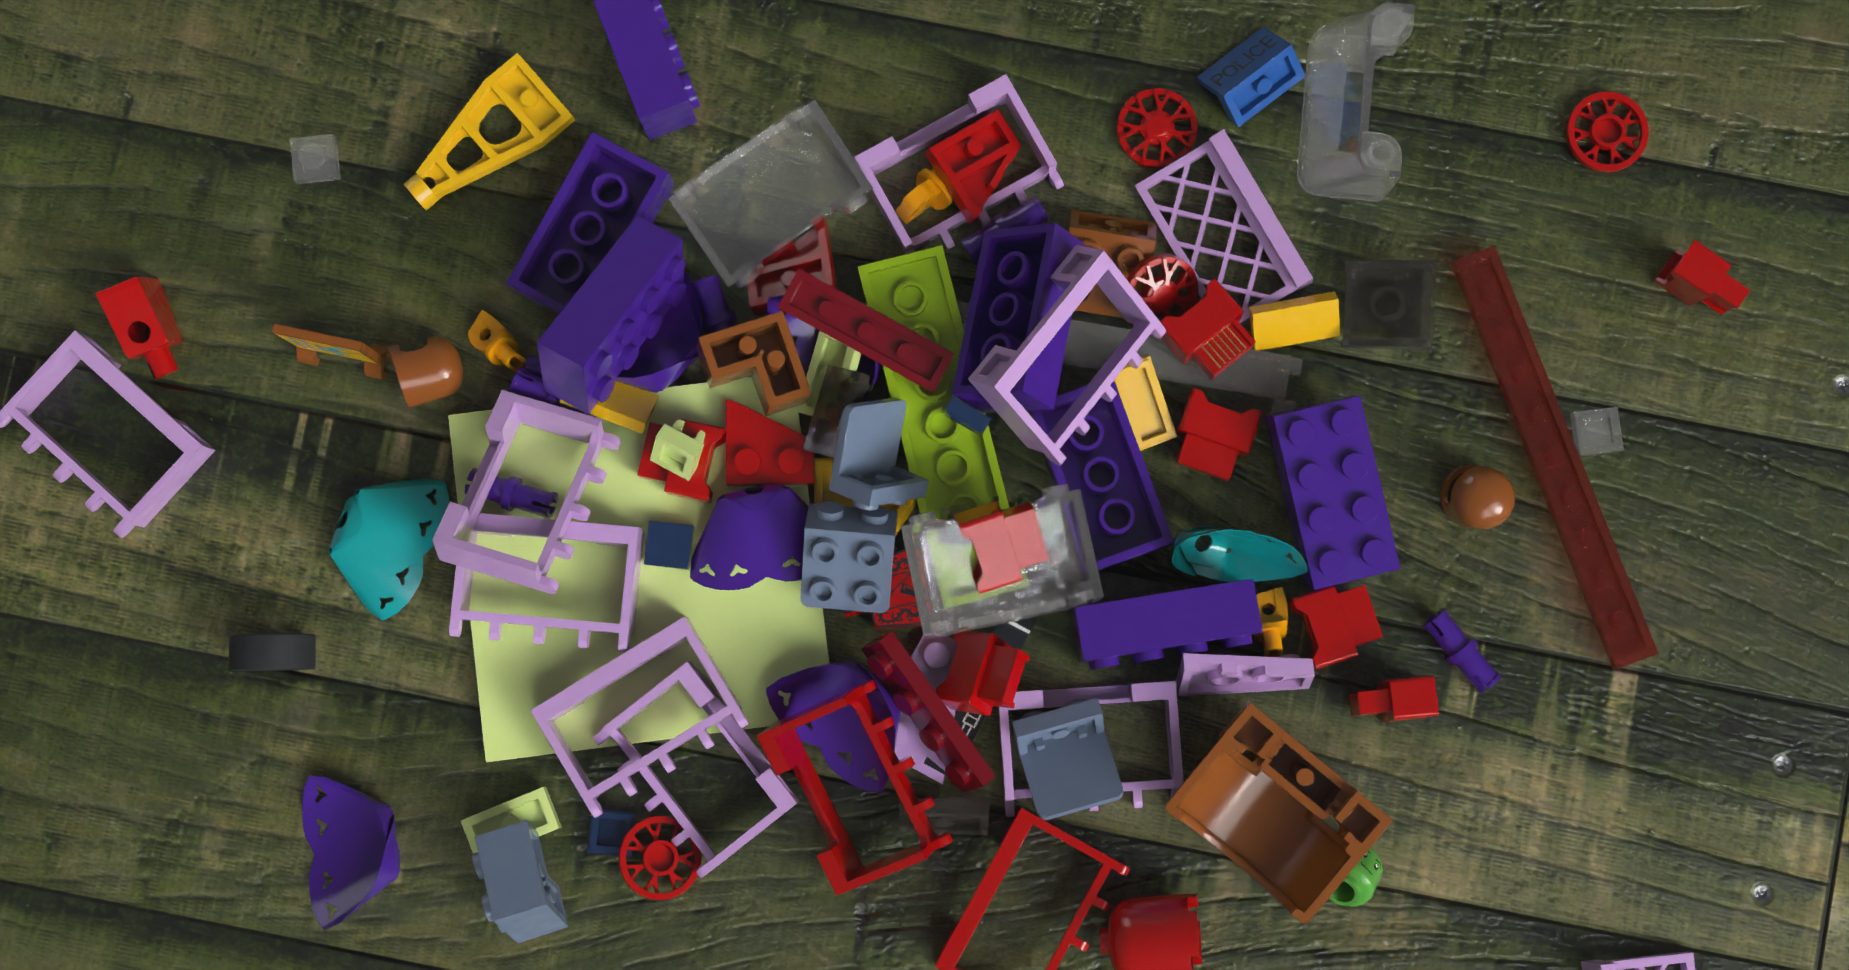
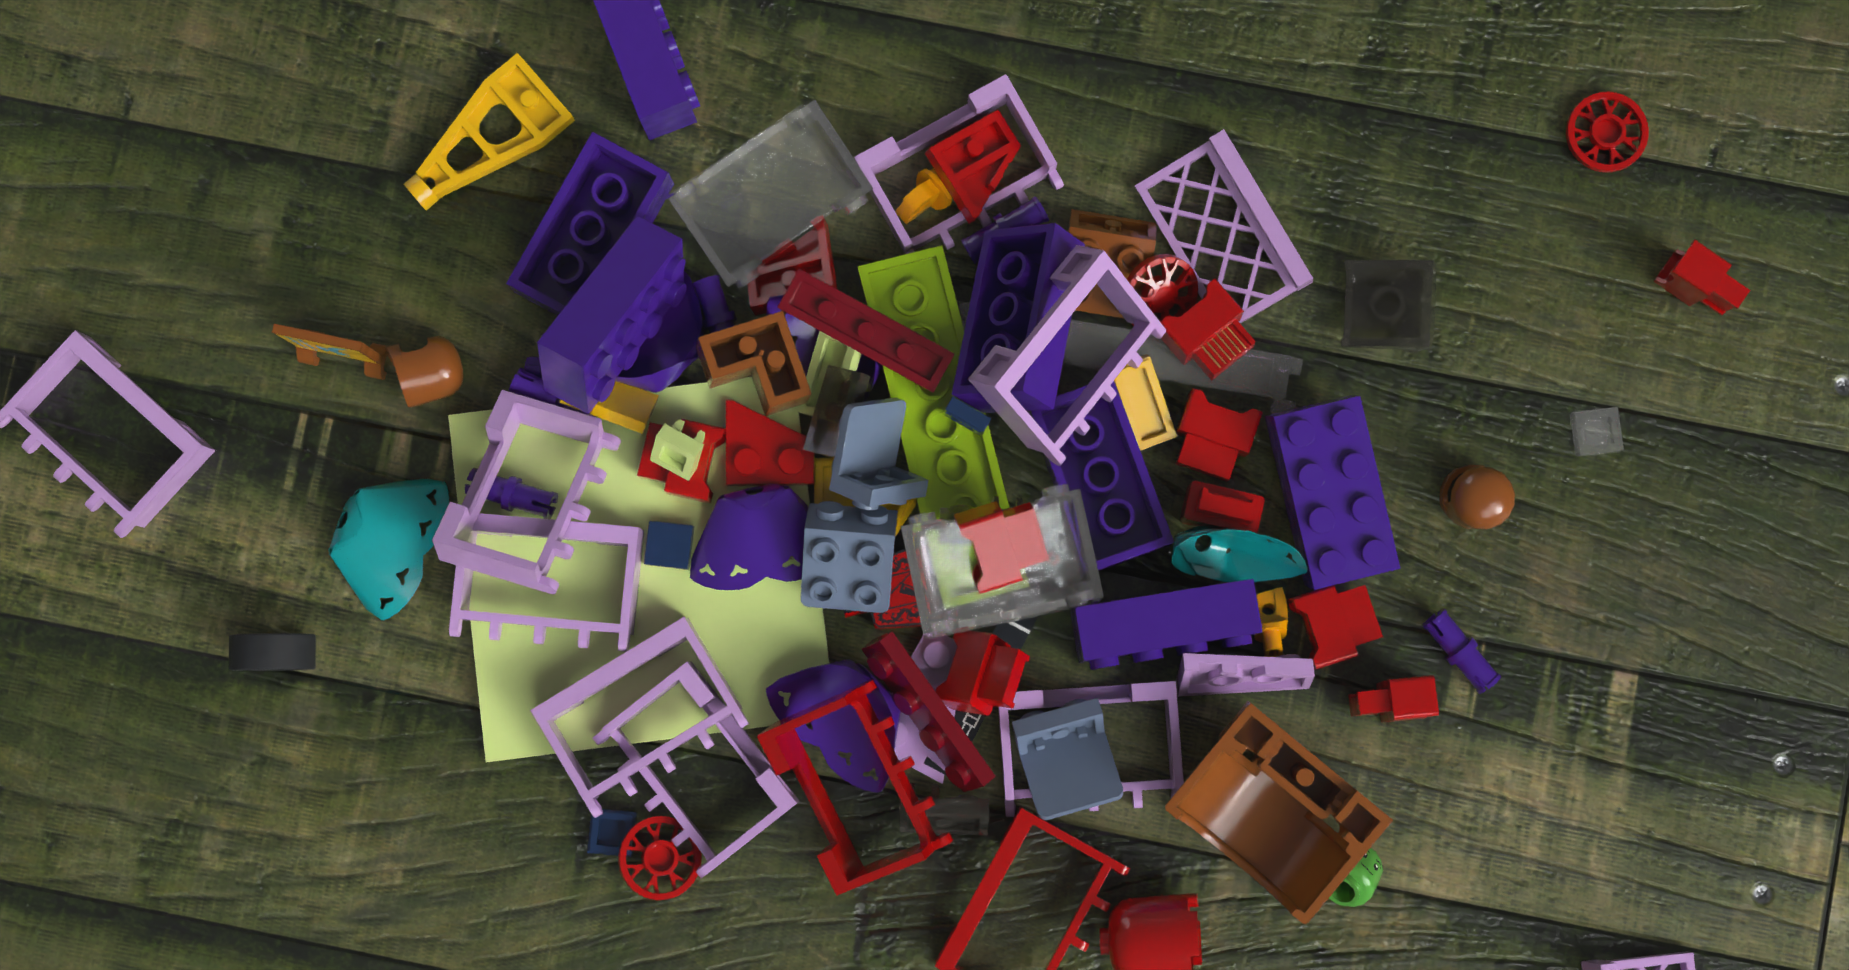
(131, 310): red torso -> none
(315, 159): clear plate -> none
(355, 849): dark purple piece -> none
(501, 346): light orange piece -> none
(518, 888): sand blue brick -> none
(534, 807): yellowish green plate -> none
(1156, 127): red wheel -> none
(1221, 507): none -> red piece
(1253, 75): blue panel -> none
(1295, 321): yellow tile -> none
(1335, 146): clear windscreen -> none
(1554, 458): clear red plate -> none

